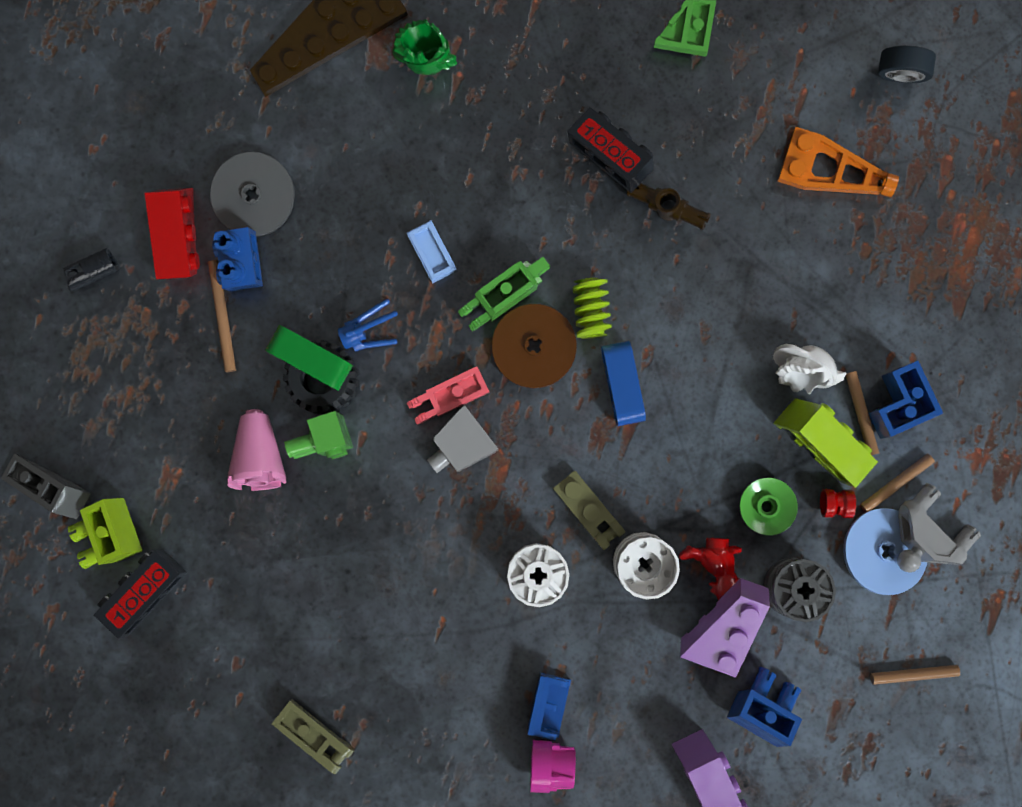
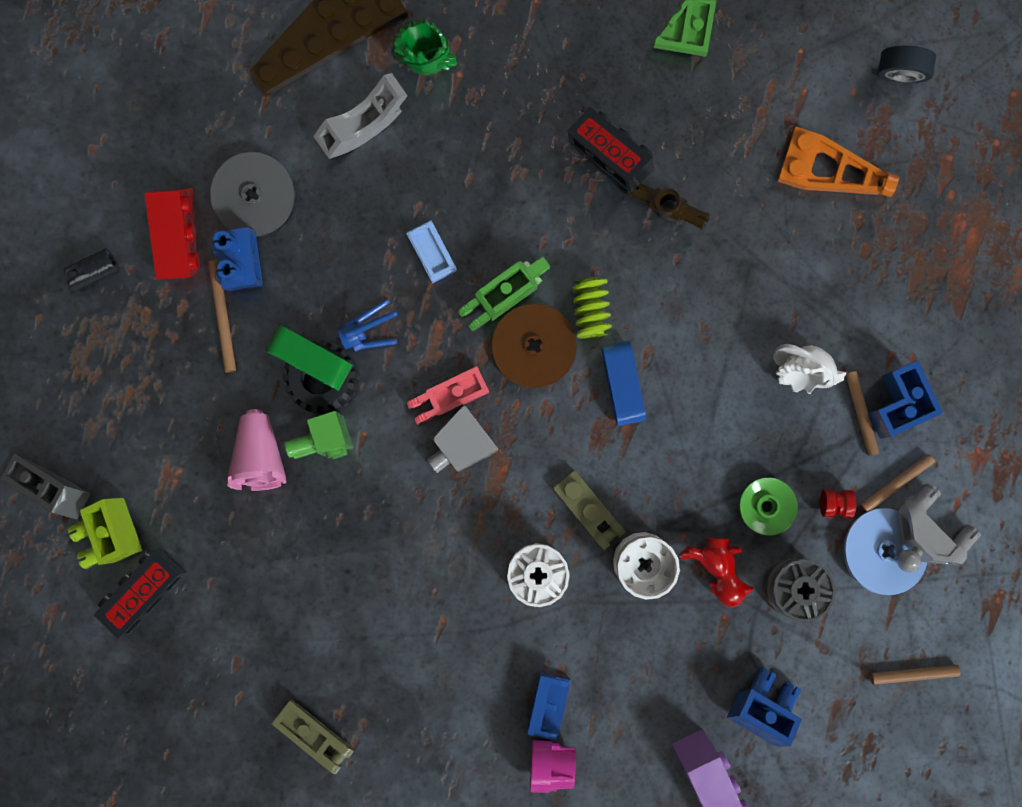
(366, 120): none -> light grey arch
(728, 629): medium lavender wedge -> none
(828, 440): lime wedge -> none

